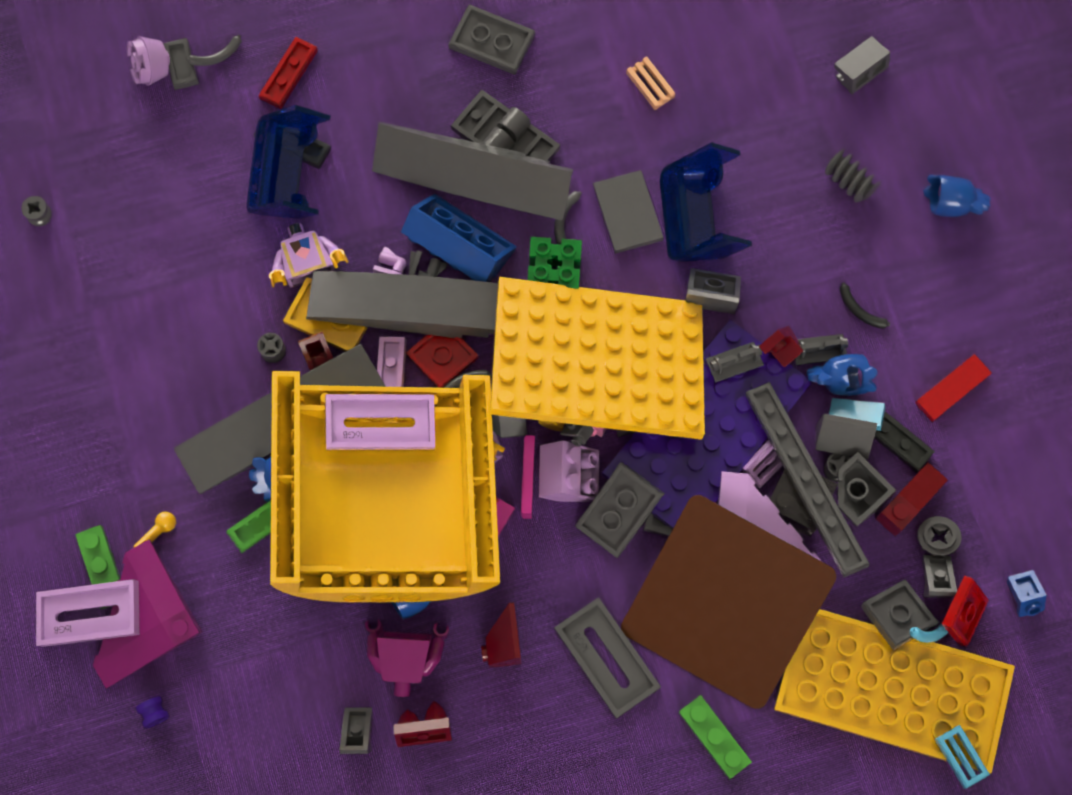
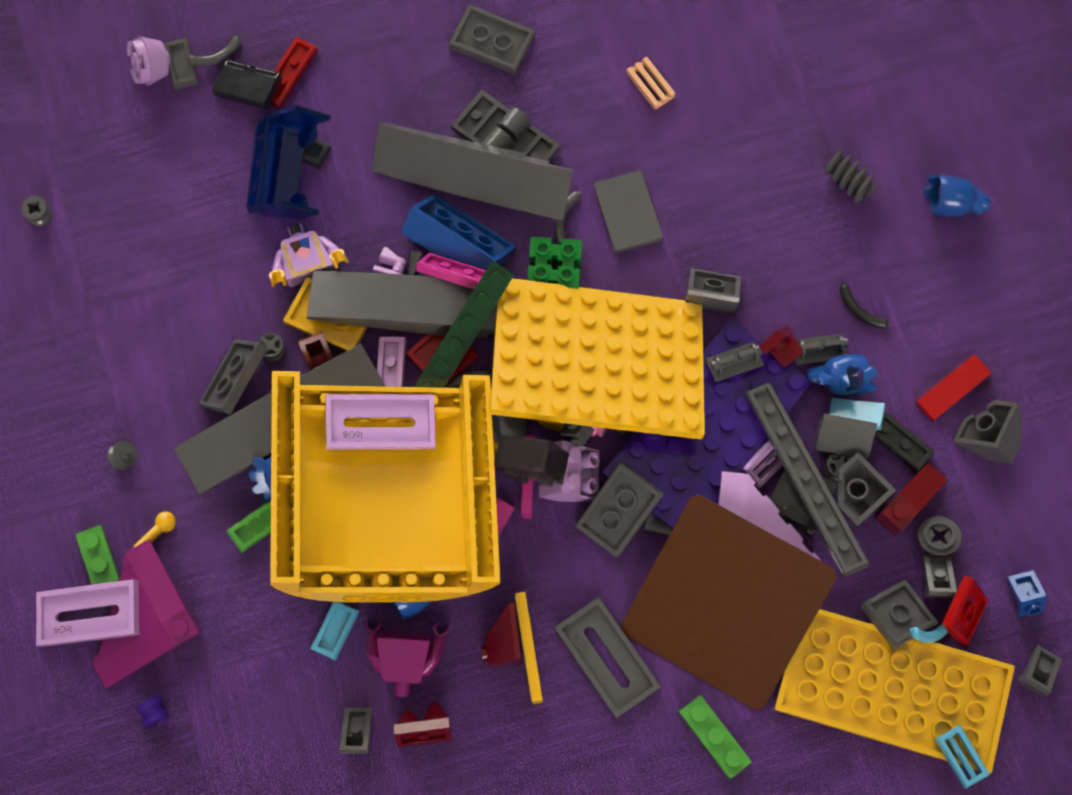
(122, 455): none -> dark grey wheel
(232, 376): none -> dark grey tile
(247, 84): none -> black piece
(335, 630): none -> medium azure tile
(450, 270): none -> dark pink tile
(466, 327): none -> dark green plate
(528, 648): none -> yellow tile
(531, 460): none -> clear smoke brick
(689, 208): clear blue windscreen -> none
(862, 64): hinge -> none
(993, 433): none -> dark grey slope
(1040, 671): none -> dark grey slope

